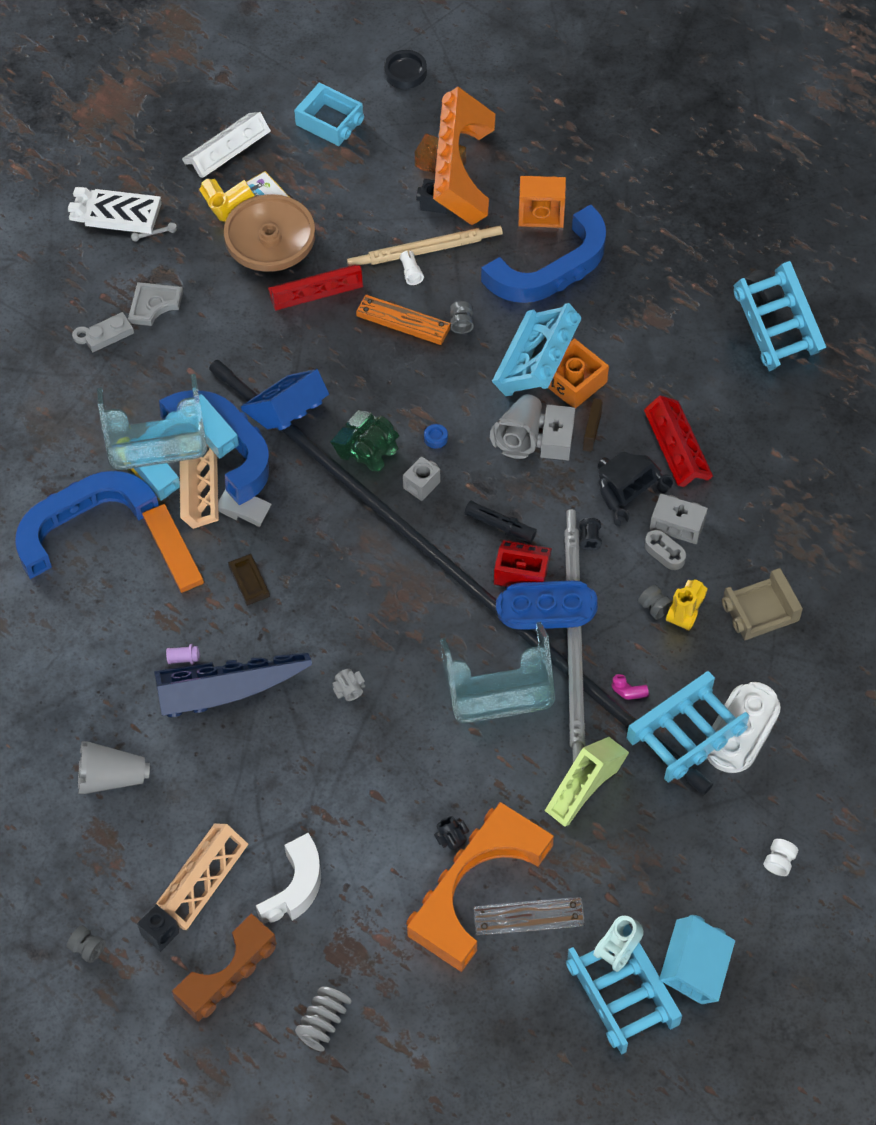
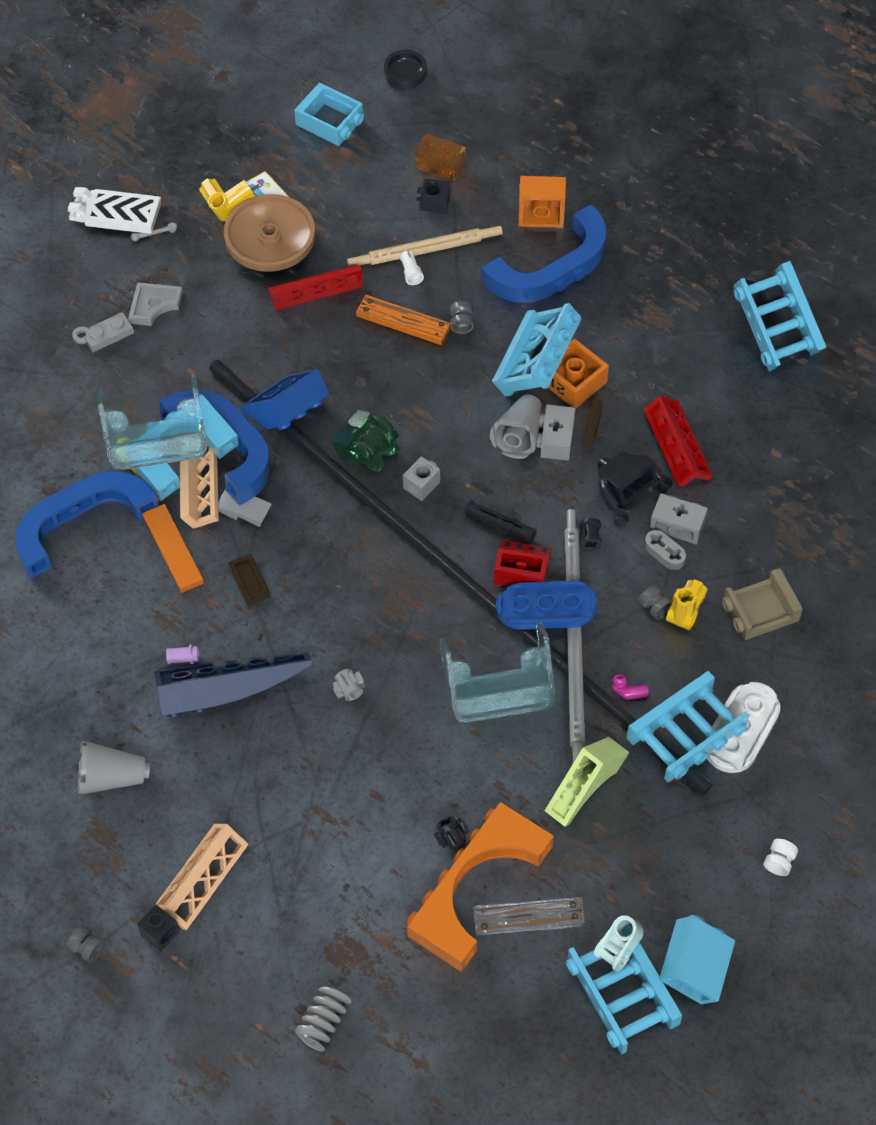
(201, 992): dark orange arch -> none
(227, 143): white fence -> none
(304, 886): white arch -> none
(435, 436): blue tile -> none
(452, 184): orange arch -> none

